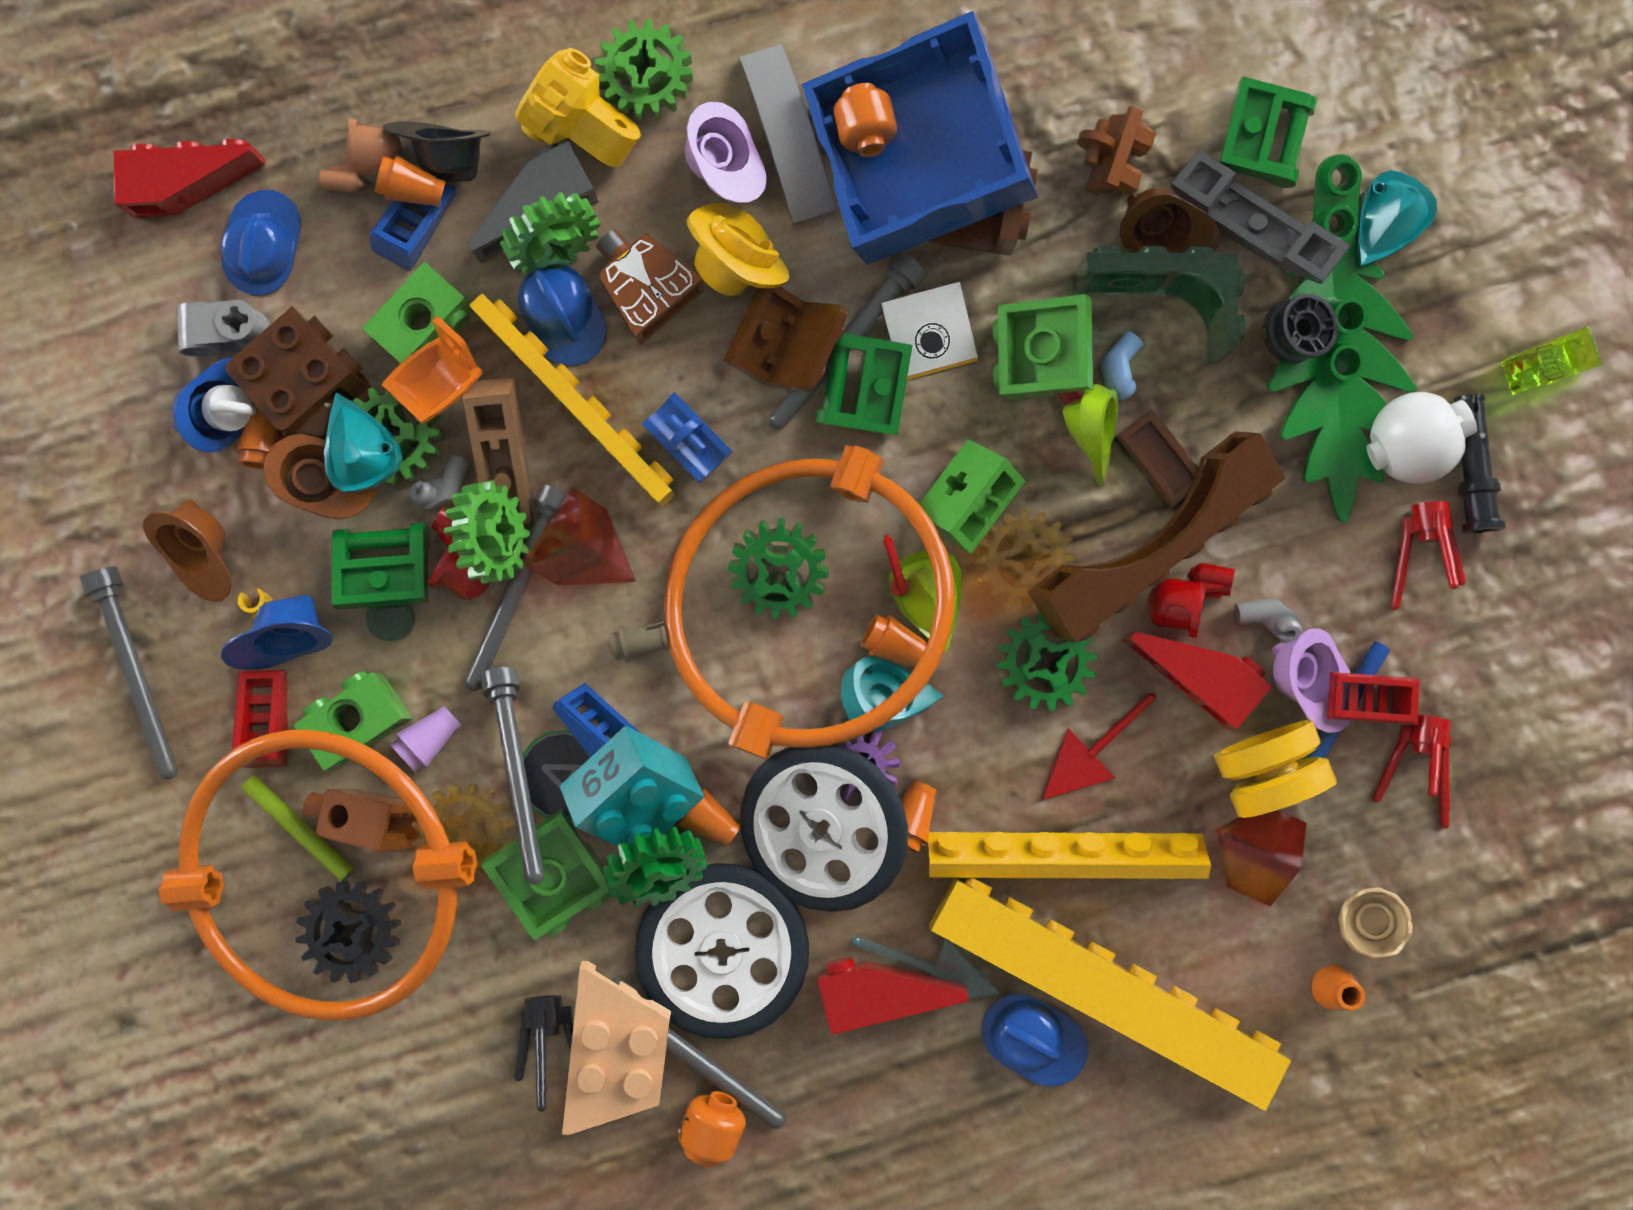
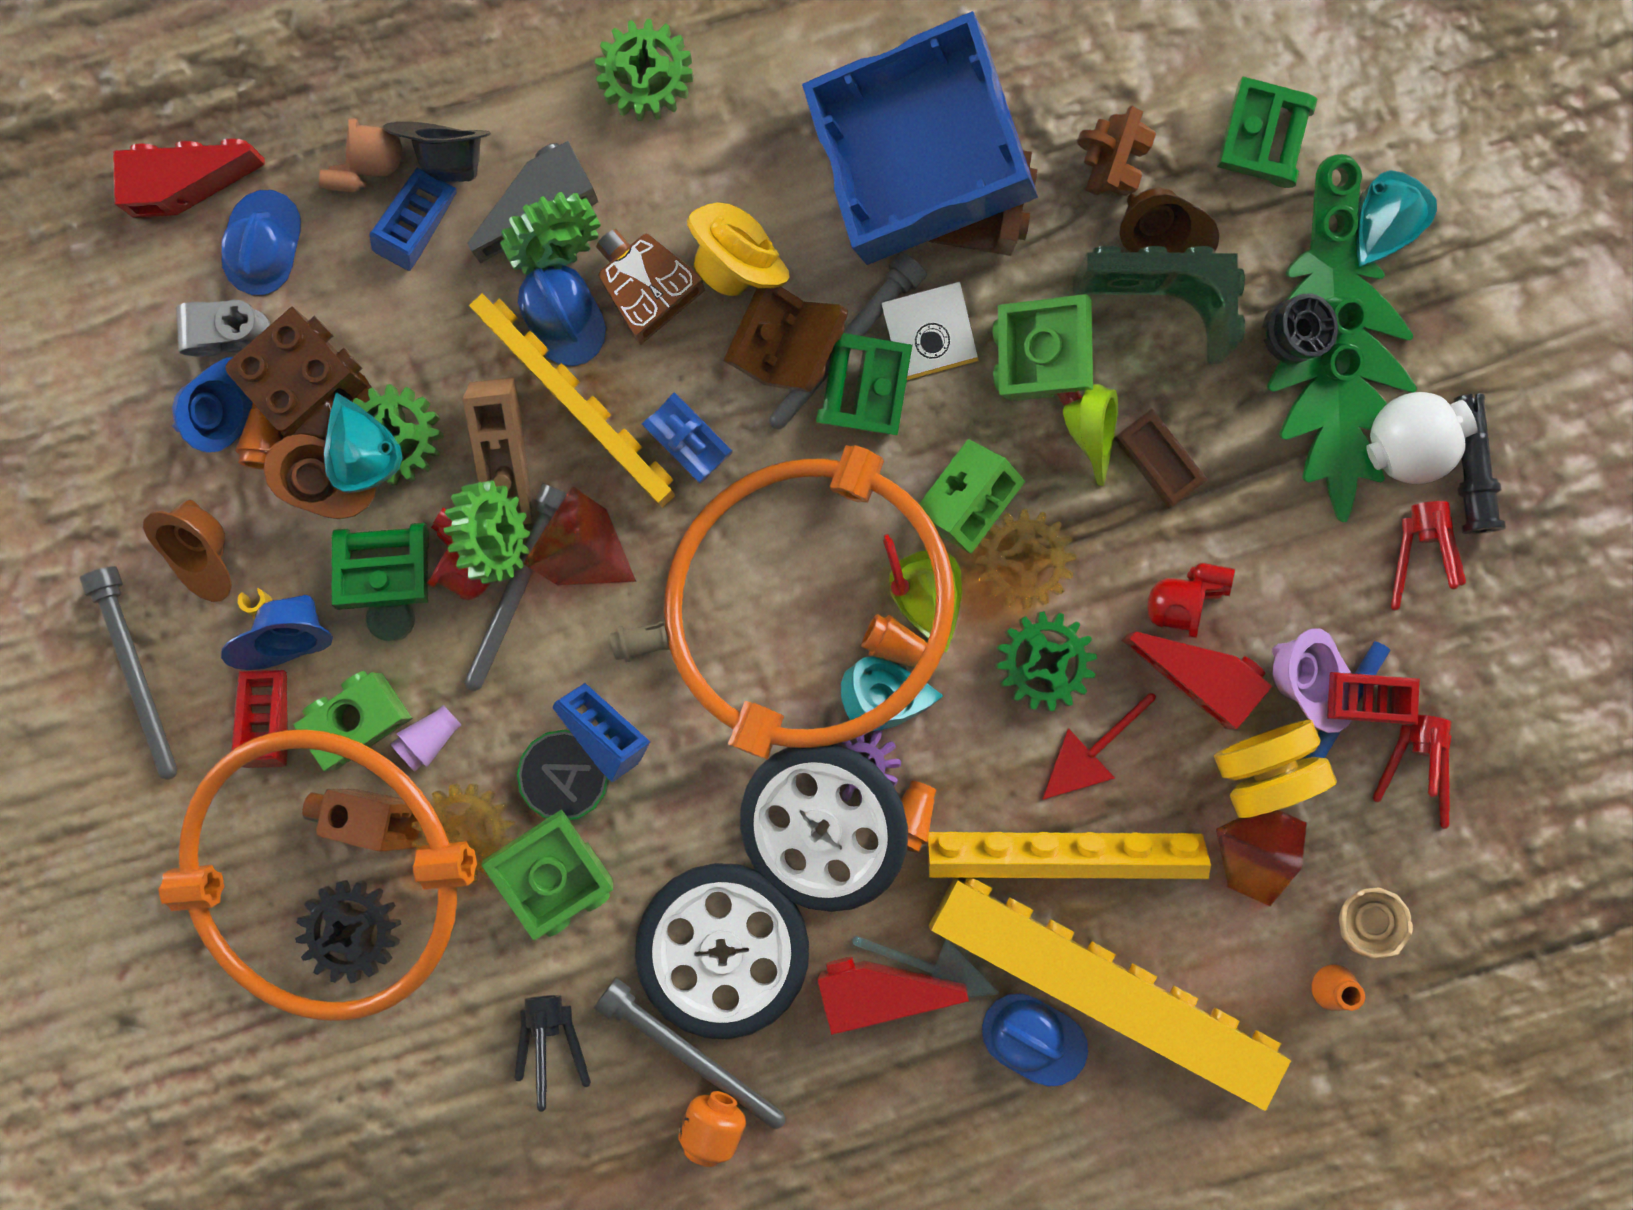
(227, 408): white tile -> none
(297, 828): lime bar -> none
(408, 183): orange cone -> none
(419, 293): bright green brick -> none
(434, 374): orange piece -> none
(439, 491): light grey arm -> none
(501, 688): dark grey piece -> none
(568, 104): yellow piece -> none
(614, 1052): light nougat wing -> none
(630, 789): teal brick -> none
(654, 867): green gear -> none
(710, 821): orange cone -> none
(724, 153): lavender piece -> none
(764, 582): green gear -> none
(788, 134): light grey slope -> none
(865, 119): orange head -> none
(1116, 366): light blue arm -> none
(1227, 482): reddish brown arch -> none
(1256, 222): dark grey slope -> none
(1273, 615): light grey arm -> none
(1552, 361): clear neon green leg -> none

